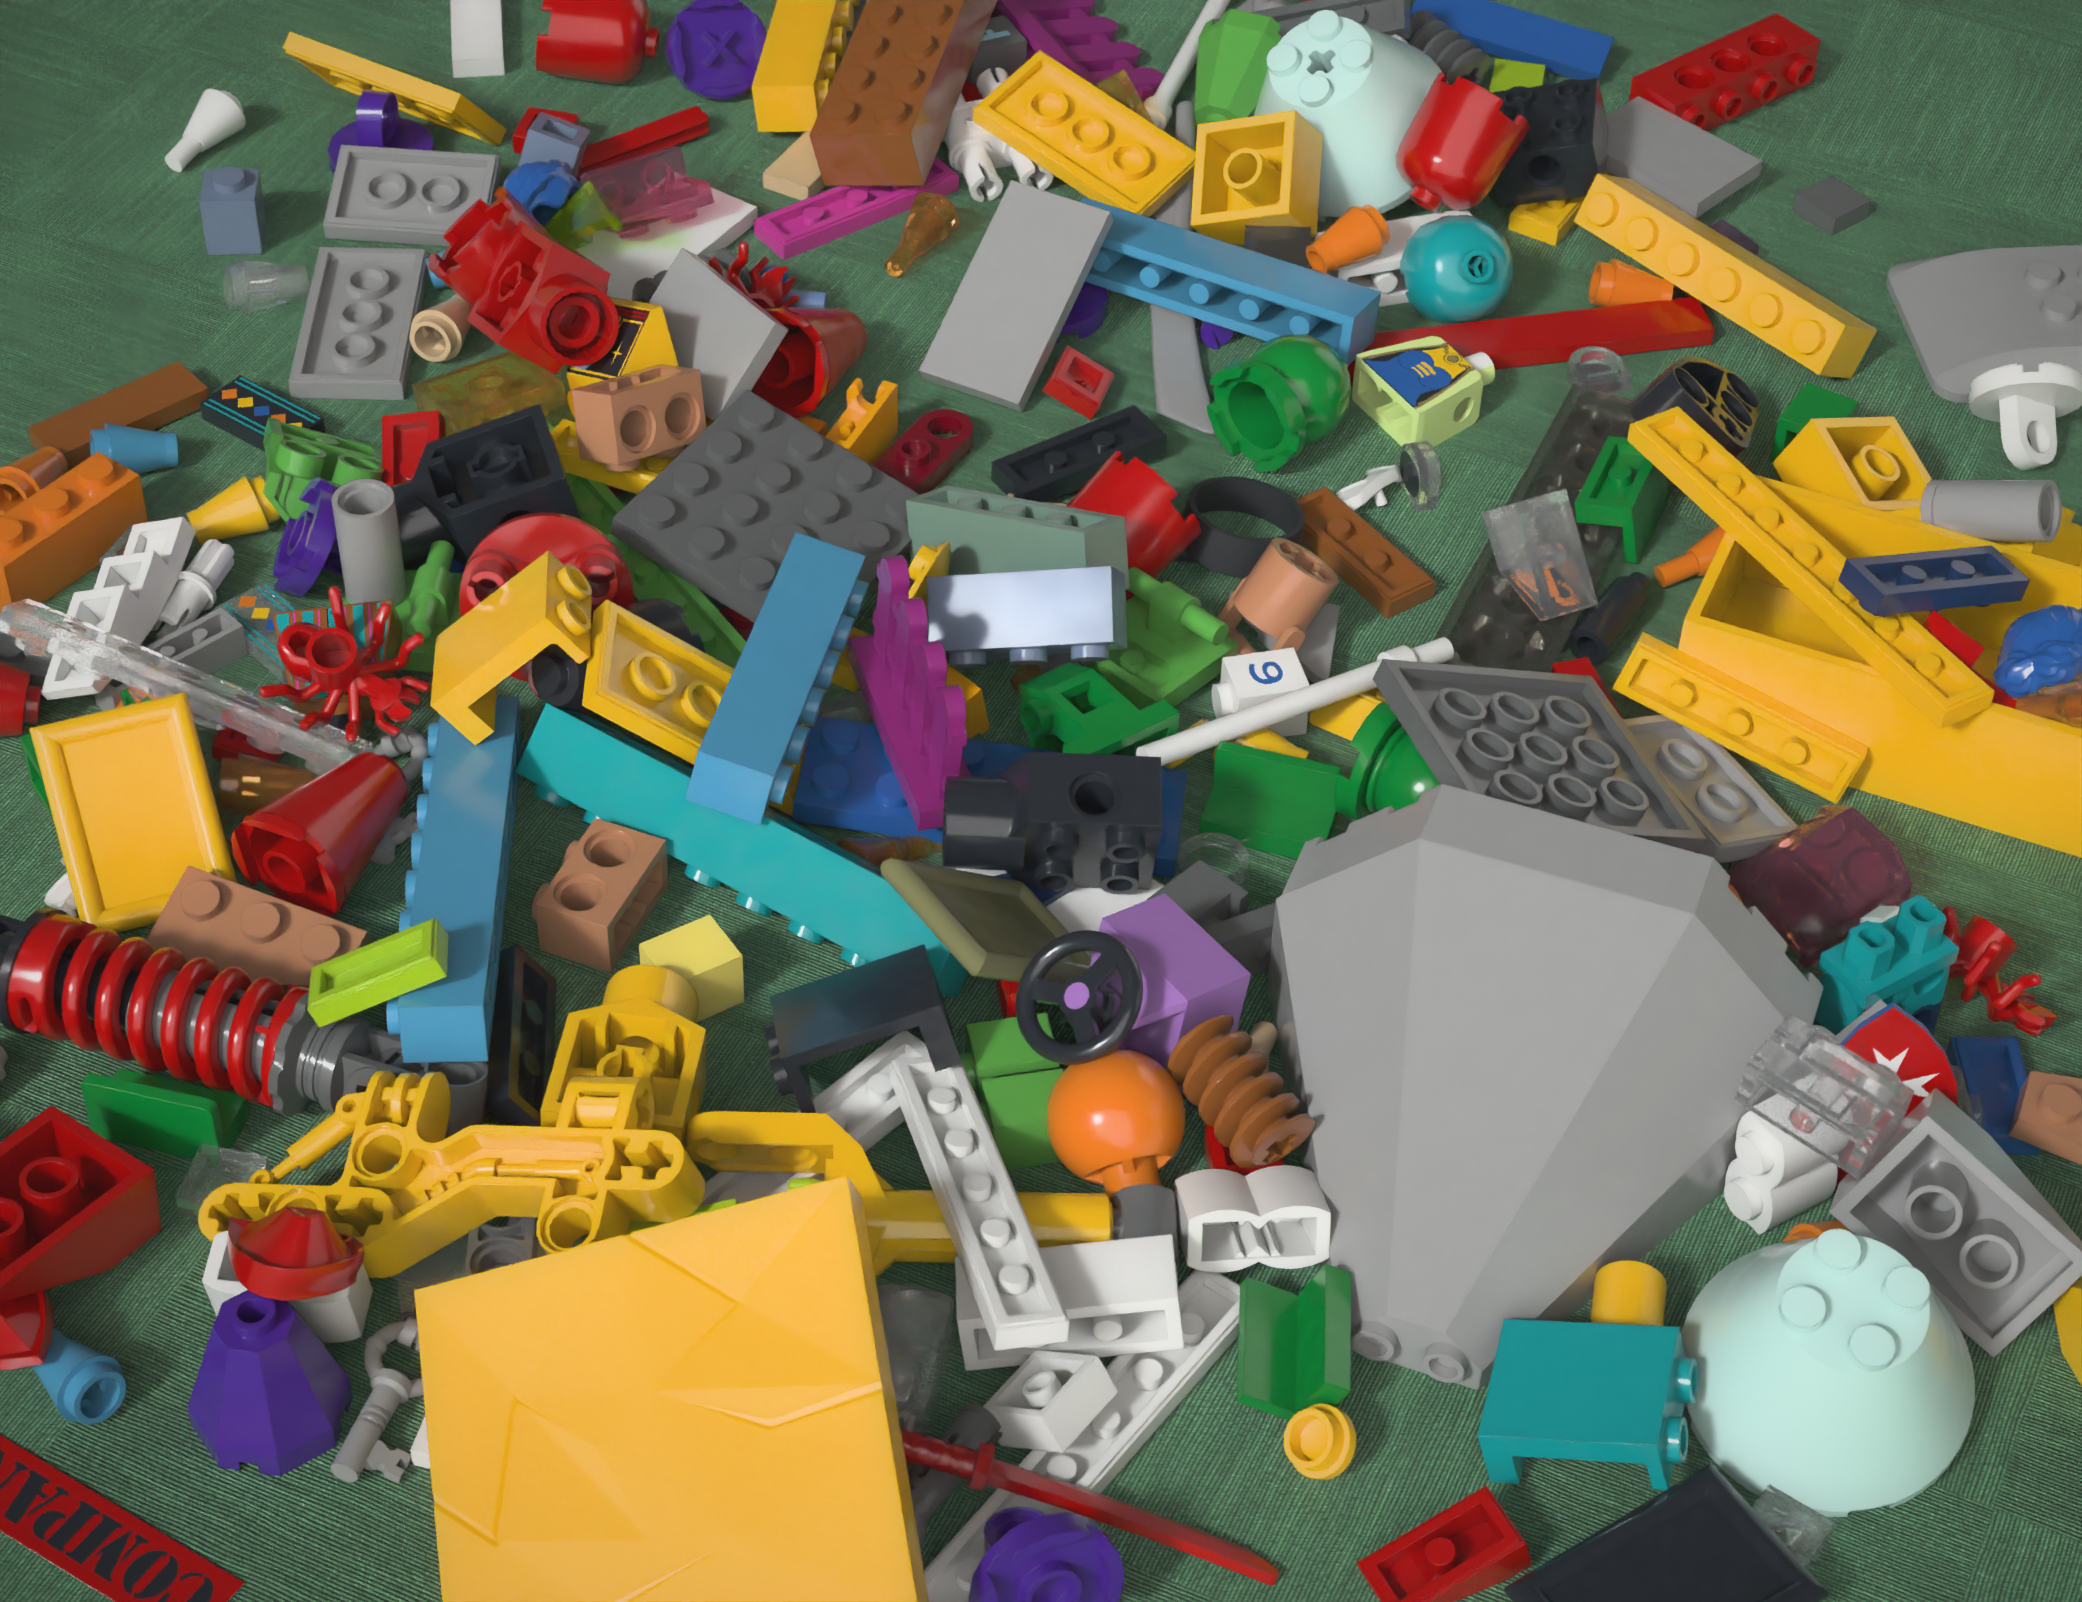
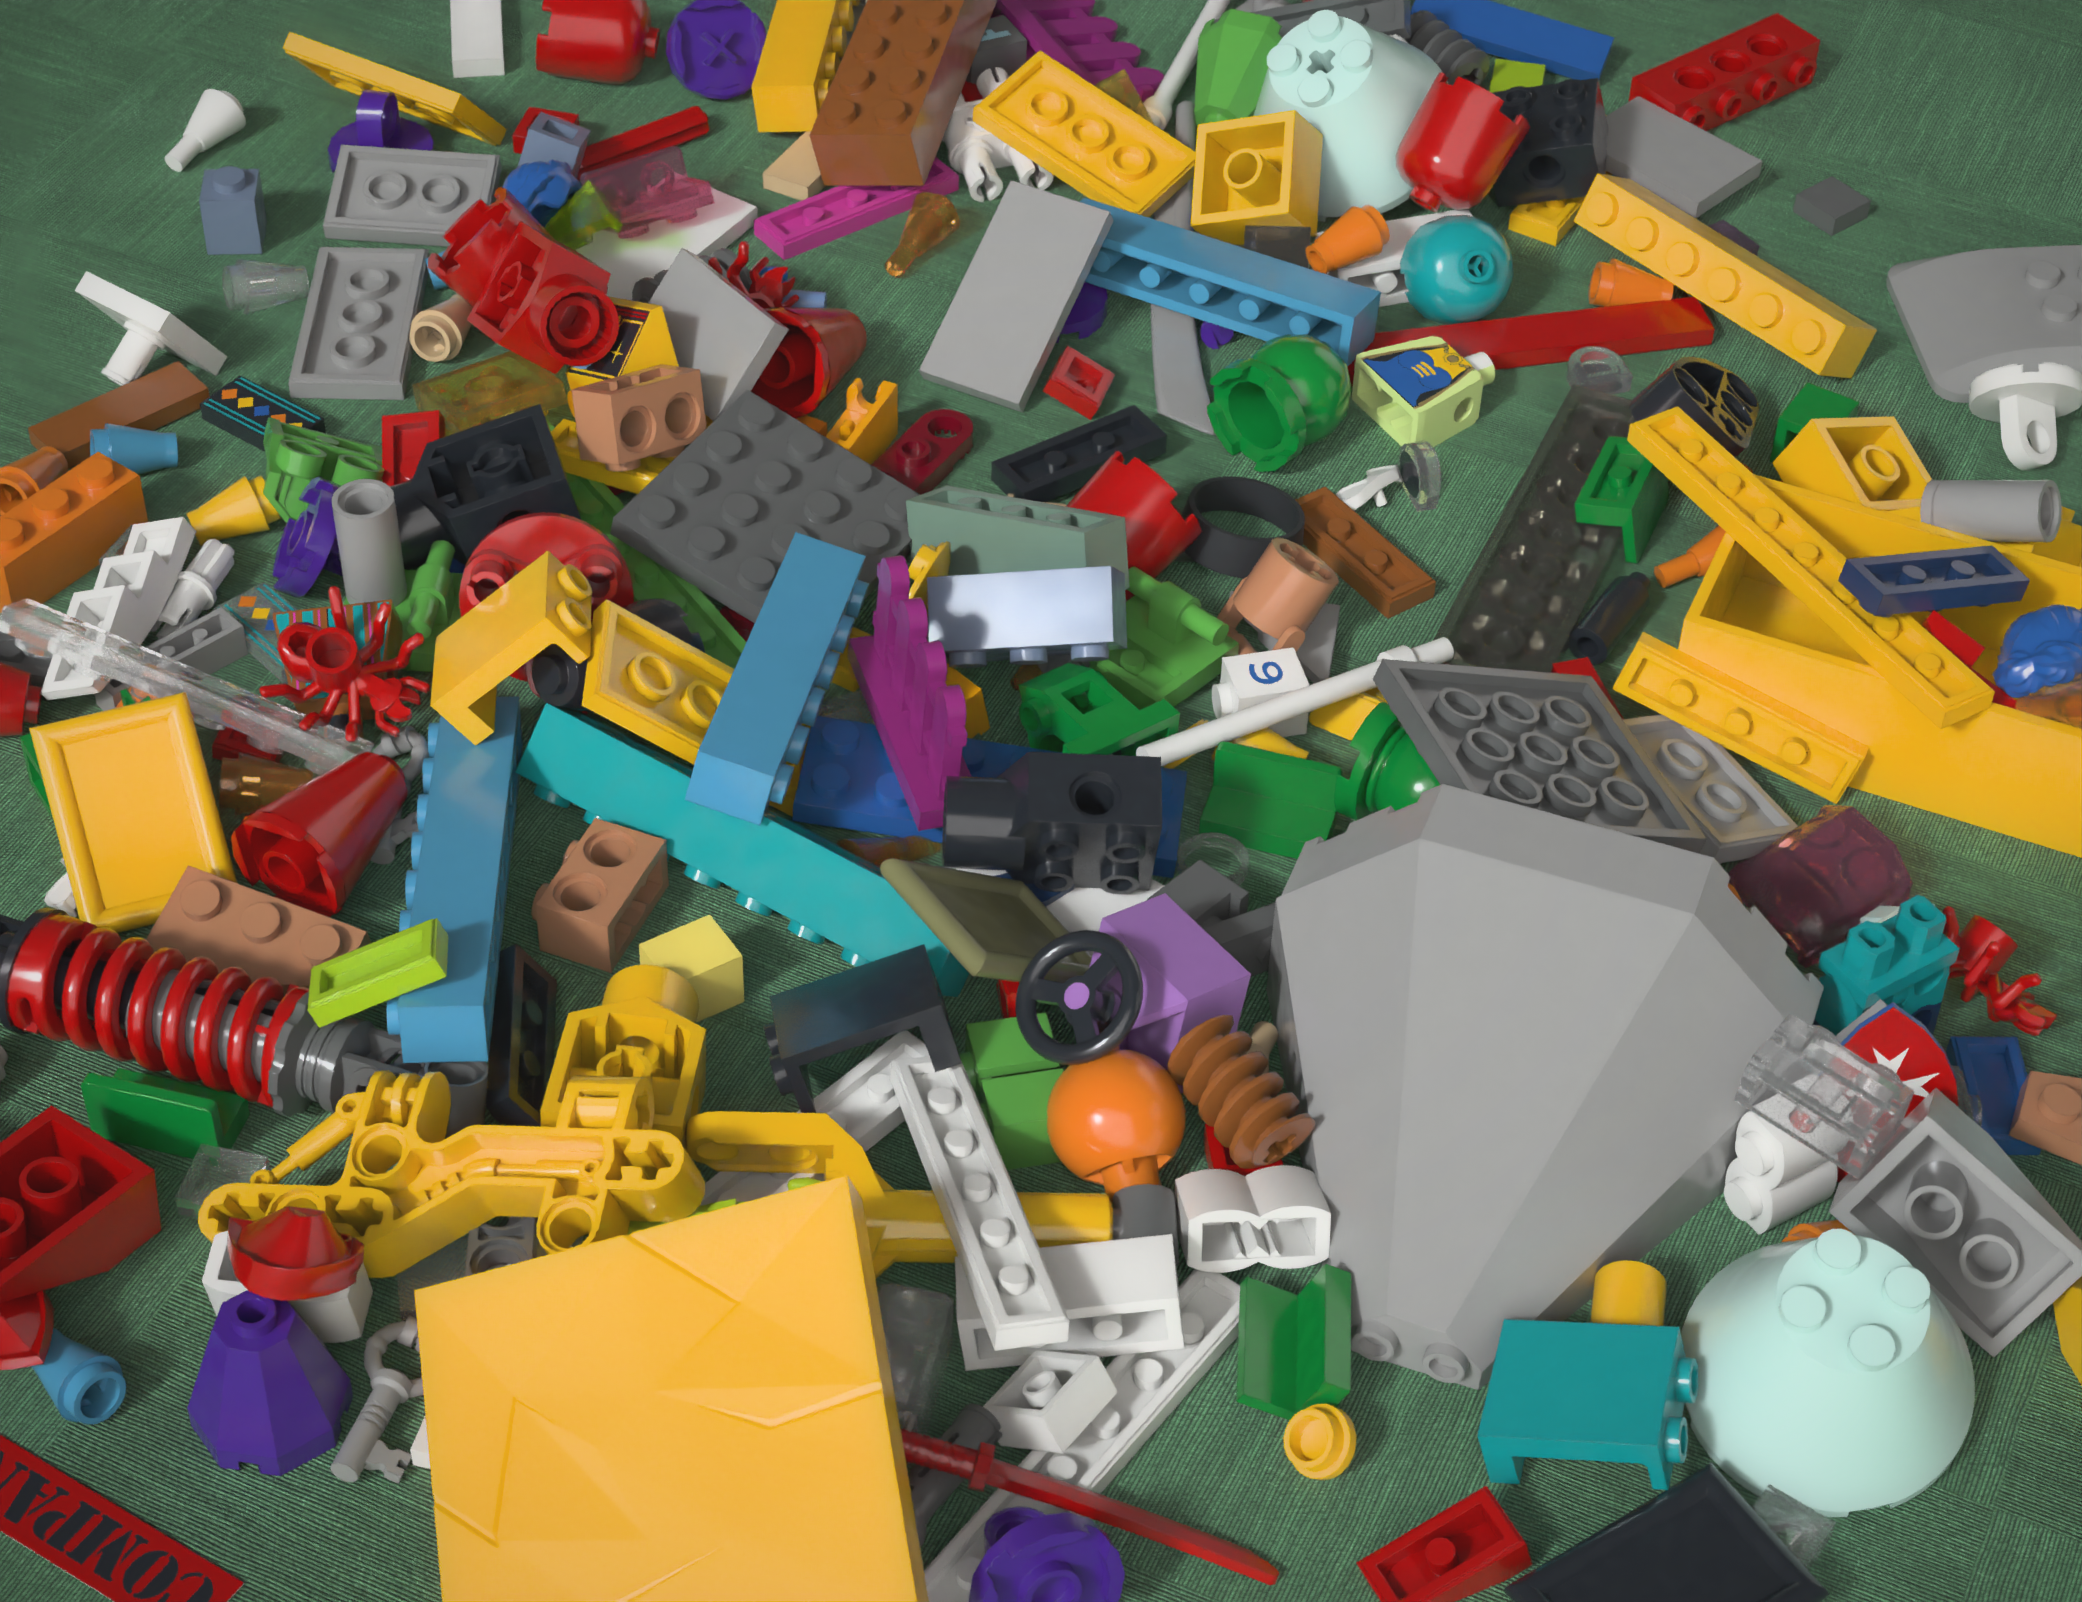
(147, 331): none -> white tile
(1542, 554): clear slope -> none

